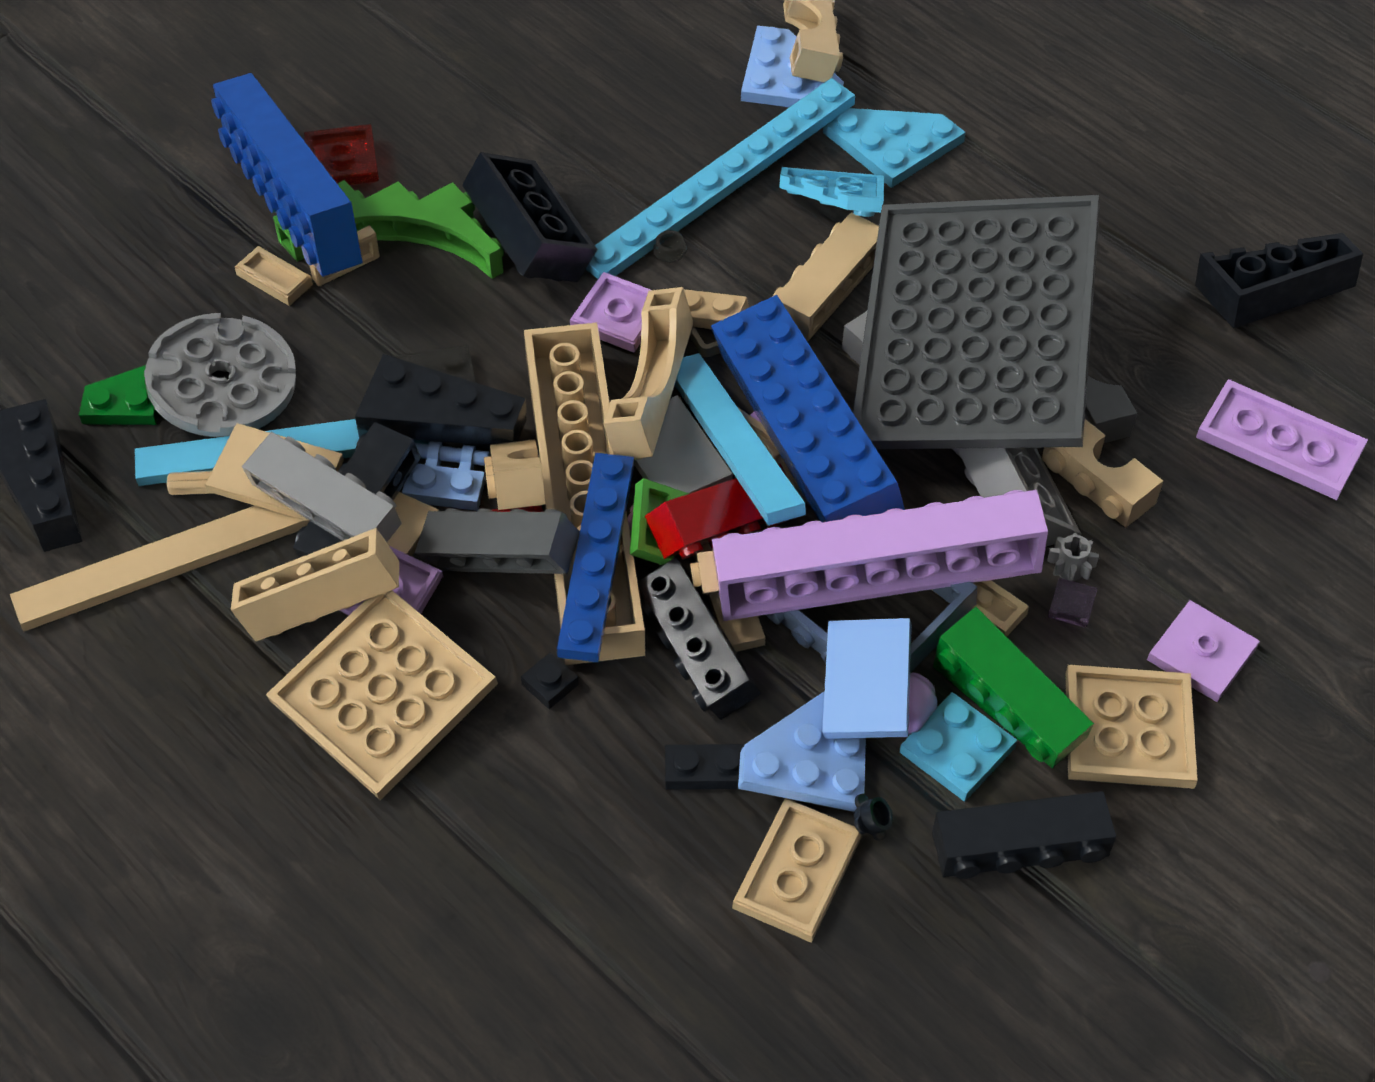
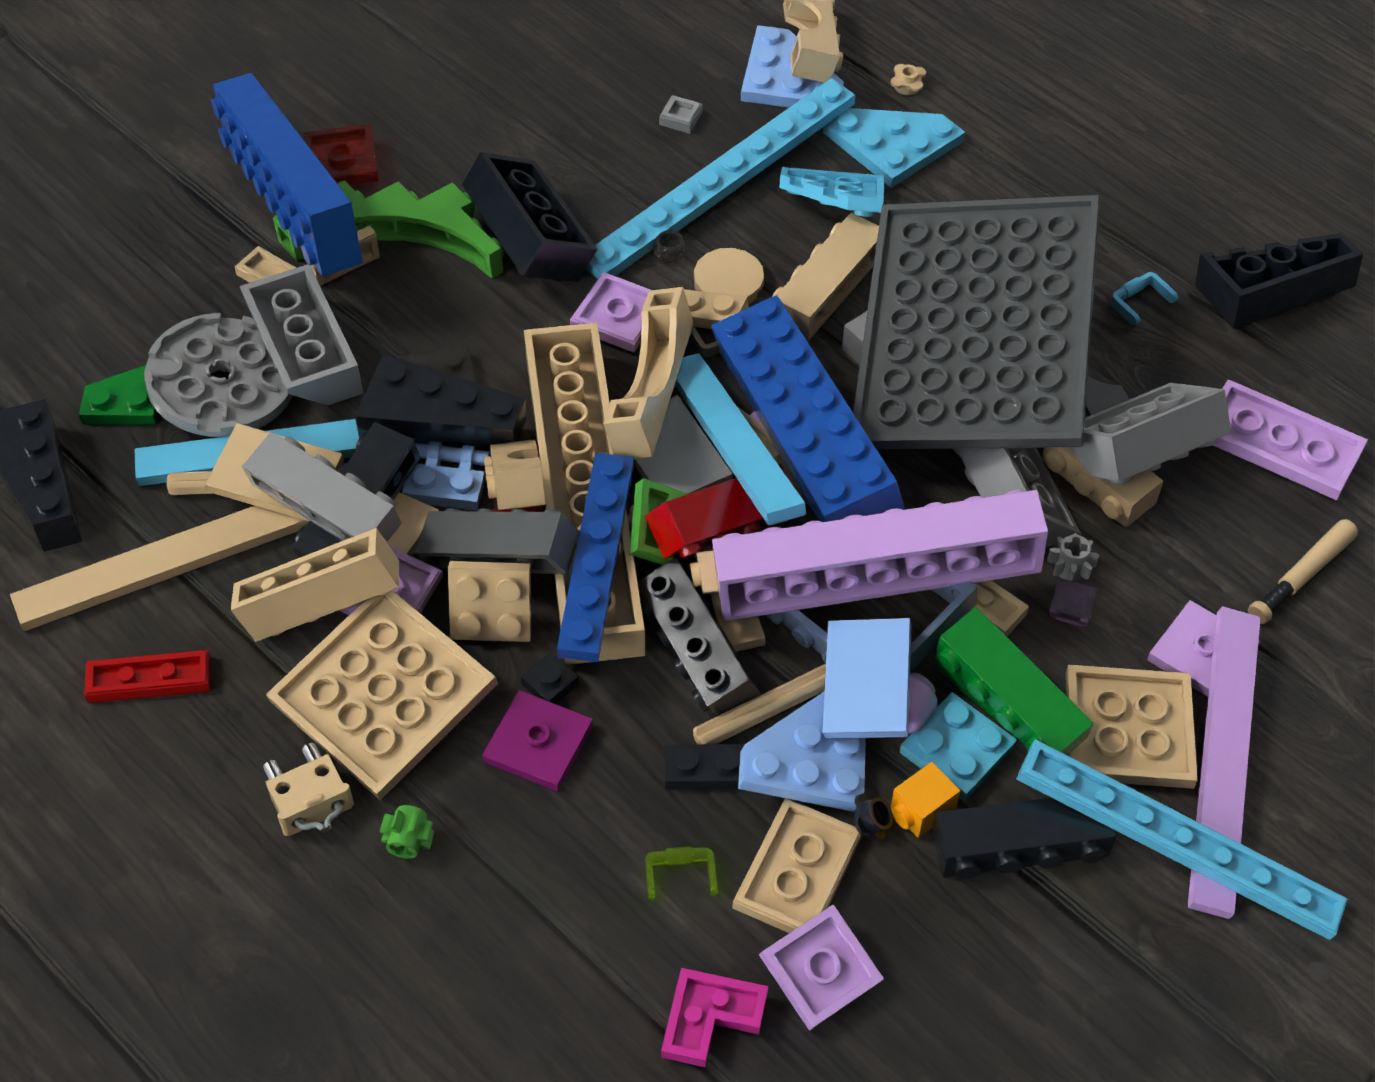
(147, 676): none -> red tile
(303, 336): none -> light grey slope
(308, 793): none -> tan piece
(407, 831): none -> bright green gear
(489, 601): none -> tan plate
(538, 740): none -> magenta plate
(678, 856): none -> clear neon green piece
(680, 114): none -> light grey tile
(709, 1001): none -> dark pink plate
(730, 273): none -> tan tile
(761, 707): none -> tan axle
(821, 967): none -> lavender plate
(908, 79): none -> tan plate
(920, 797): none -> light orange brick
(1135, 286): none -> medium azure piece
(1152, 430): none -> light grey slope
(1183, 839): none -> medium azure tile
(1226, 746): none -> lavender tile
(1309, 565): none -> tan piece

